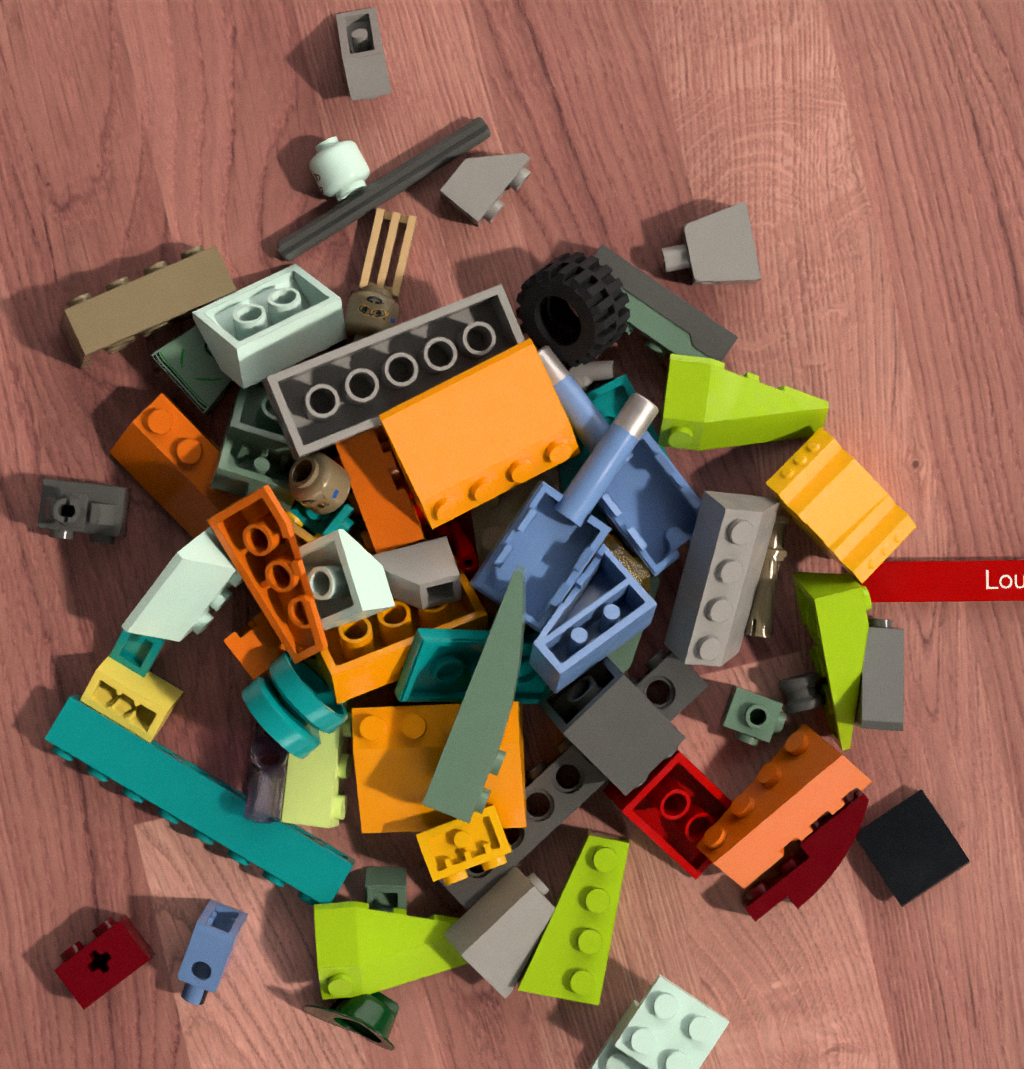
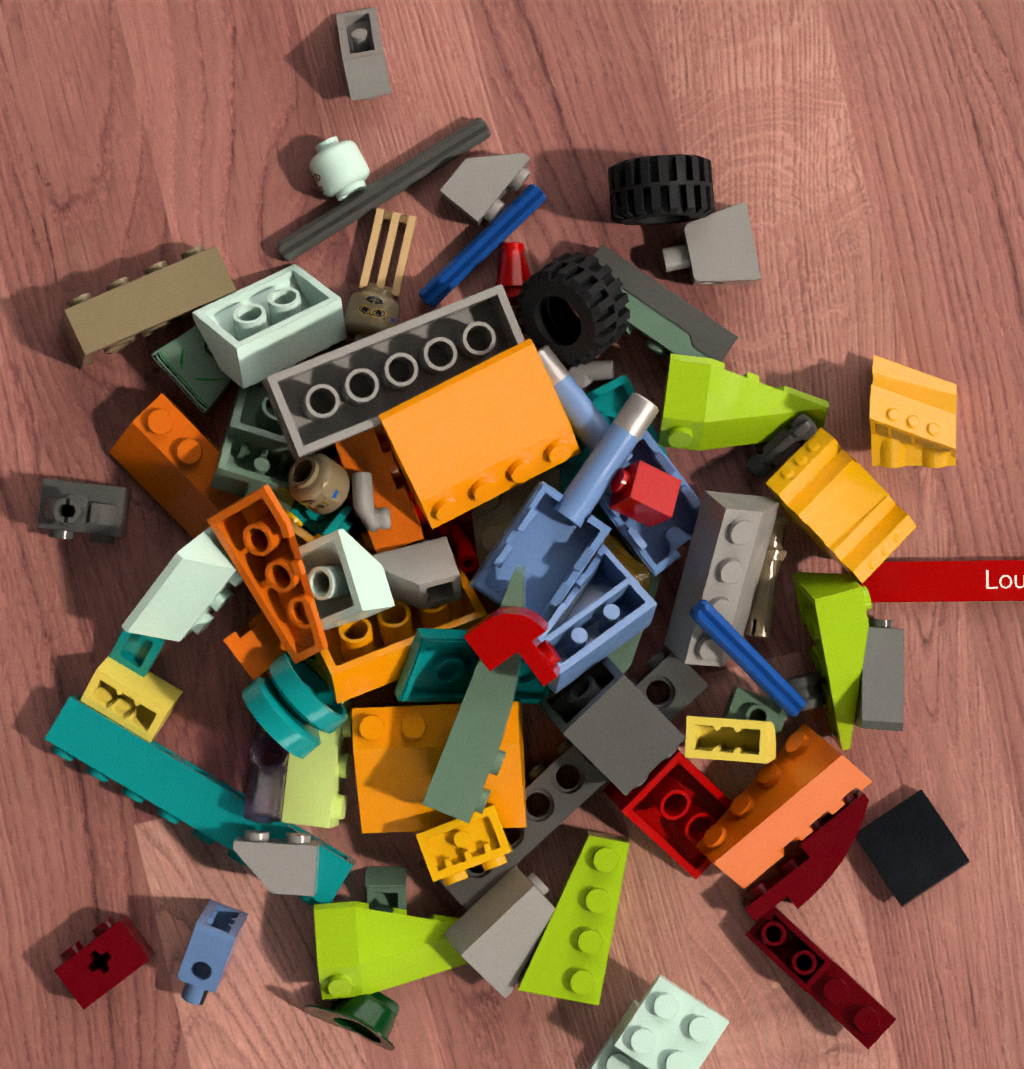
(281, 864): none -> light grey slope
(364, 503): none -> light grey arm
(482, 245): none -> blue axle
(512, 269): none -> red cone
(515, 631): none -> red brick
(644, 493): none -> brick
(661, 189): none -> black tyre
(730, 739): none -> light yellow brick
(747, 658): none -> blue axle
(782, 446): none -> dark grey axle
(821, 976): none -> dark red slope
(911, 417): none -> yellow slope

